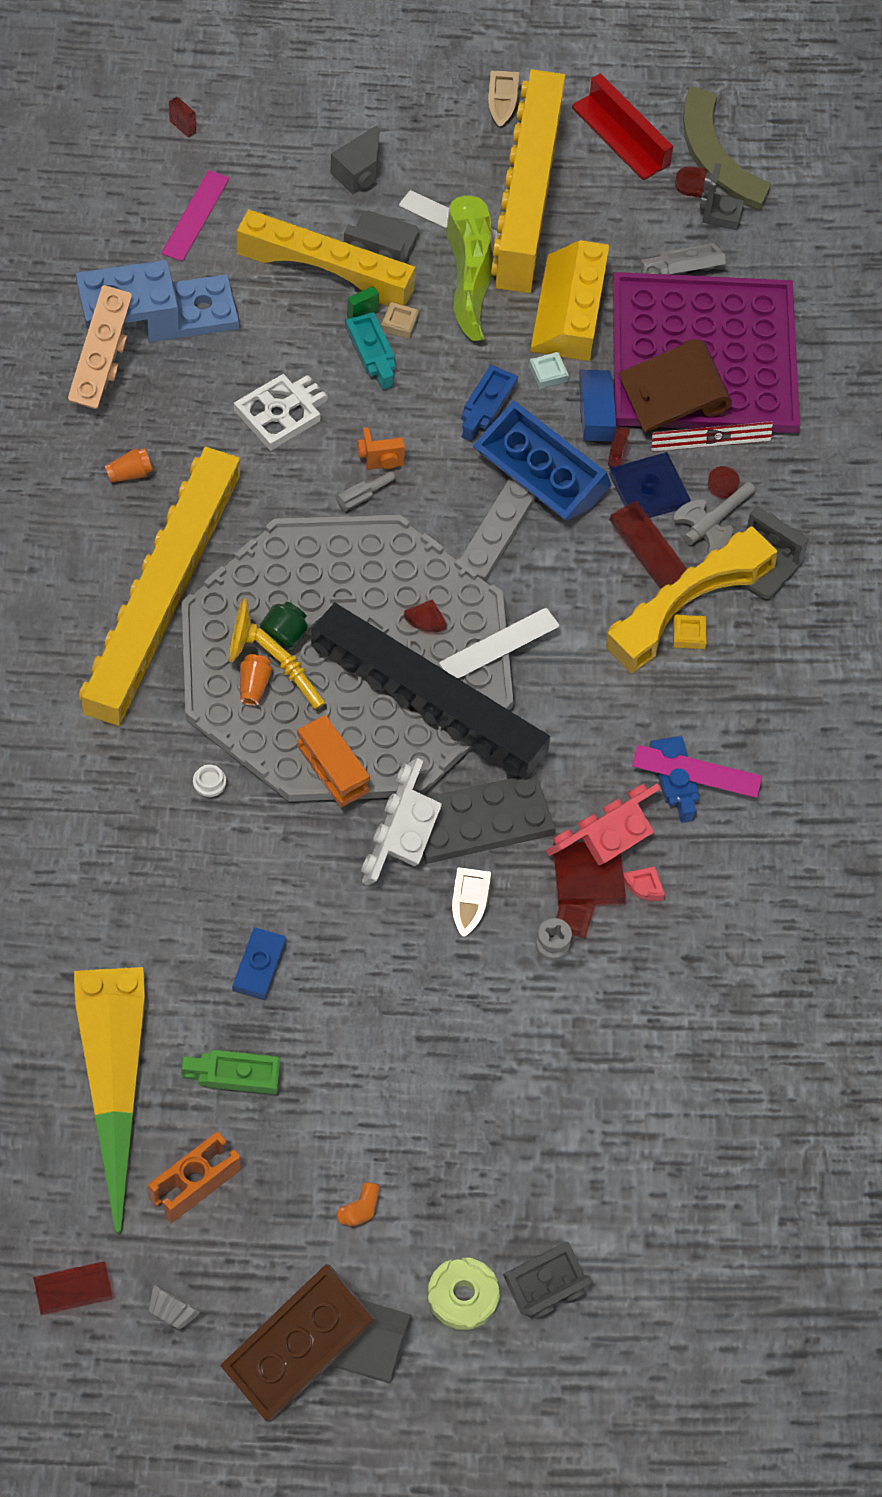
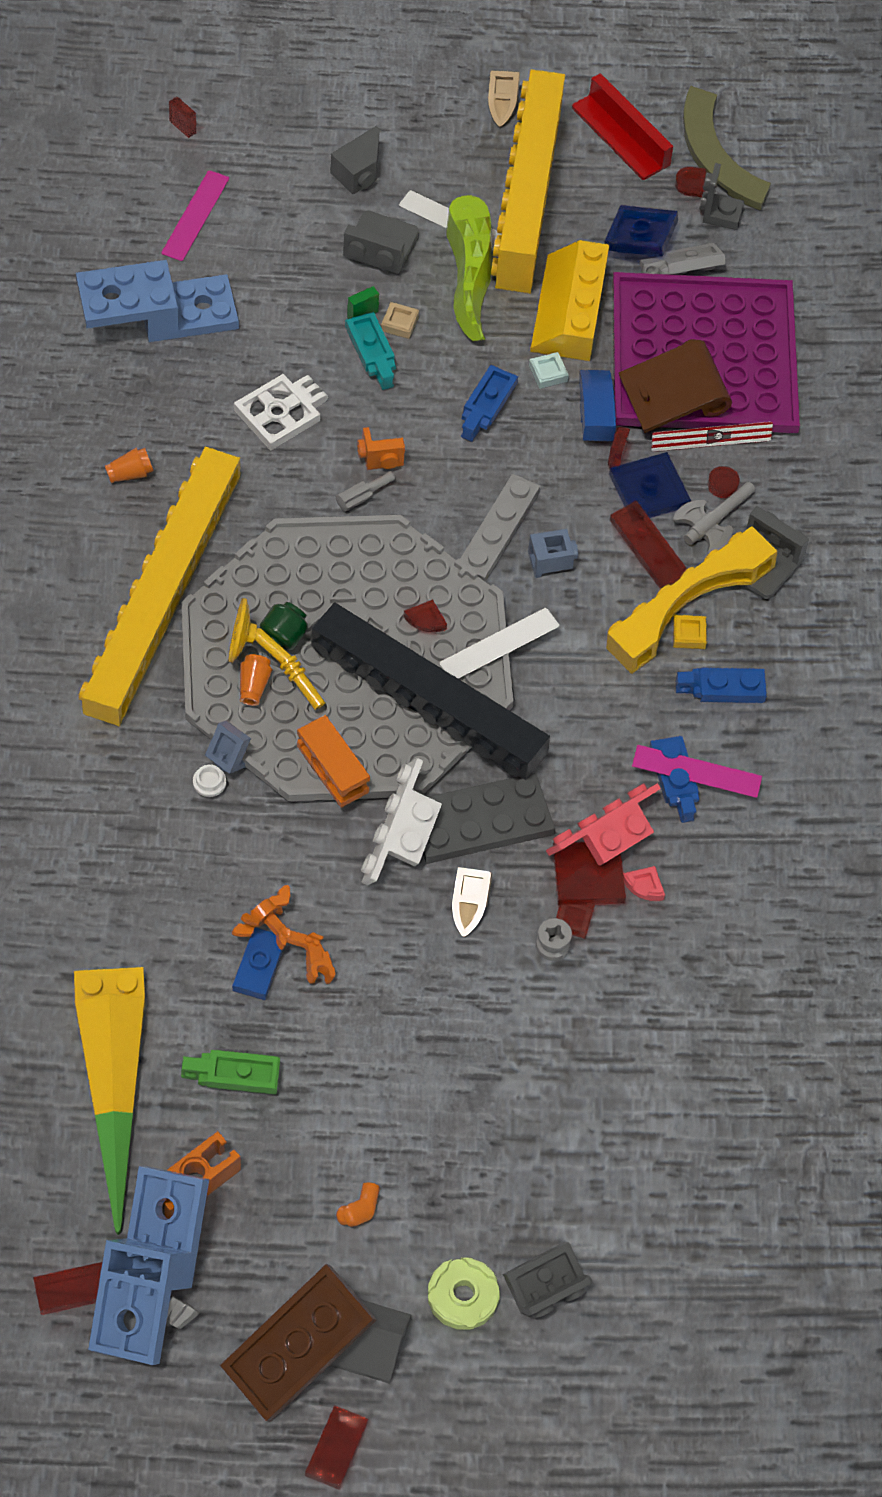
(101, 347): light nougat bracket -> none
(148, 1265): none -> medium blue bracket
(228, 747): none -> sand blue bracket
(264, 913): none -> orange piece
(275, 240): yellow arch -> none
(336, 1447): none -> clear red tile
(543, 462): blue slope -> none
(551, 552): none -> sand blue brick
(641, 230): none -> clear blue plate
(723, 684): none -> blue hinge

